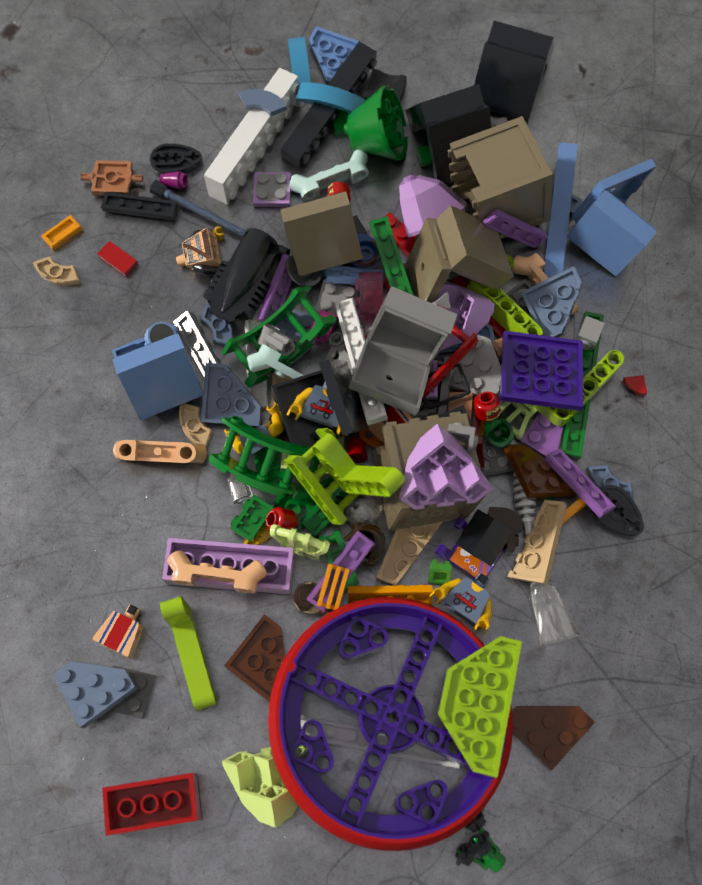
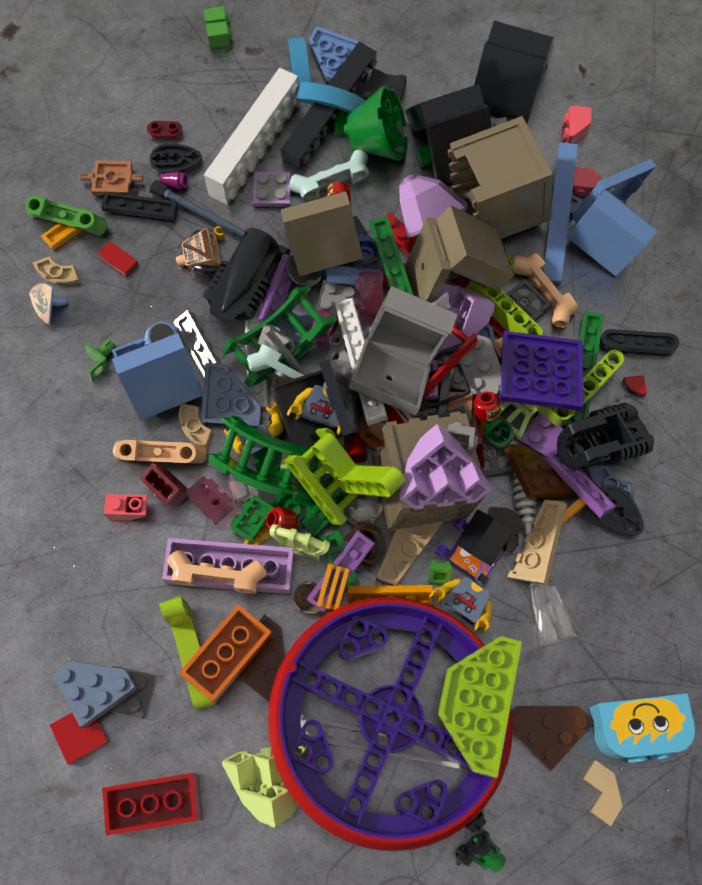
(43, 300): none -> shield
(66, 215): none -> bright green plate
(76, 741): none -> red tile
(99, 355): none -> bright green bracket
(121, 632): torso -> none
(125, 507): none -> coral slope
(164, 130): none -> dark red plate
(164, 485): none -> dark red brick
(209, 499): none -> clear pink brick
(217, 28): none -> bright green piece
(221, 328): sand blue tile -> none
(225, 654): none -> orange brick
(262, 100): sand blue tile -> none
(284, 351): none -> light grey piece
(515, 228): medium lavender tile -> none
(553, 301): sand blue plate -> none
(577, 123): none -> coral slope
(584, 181): none -> coral slope
(590, 332): light grey brick -> none
(605, 434): none -> black connector
(609, 802): none -> tan tile
(639, 341): none -> black plate
(643, 727): none -> brick

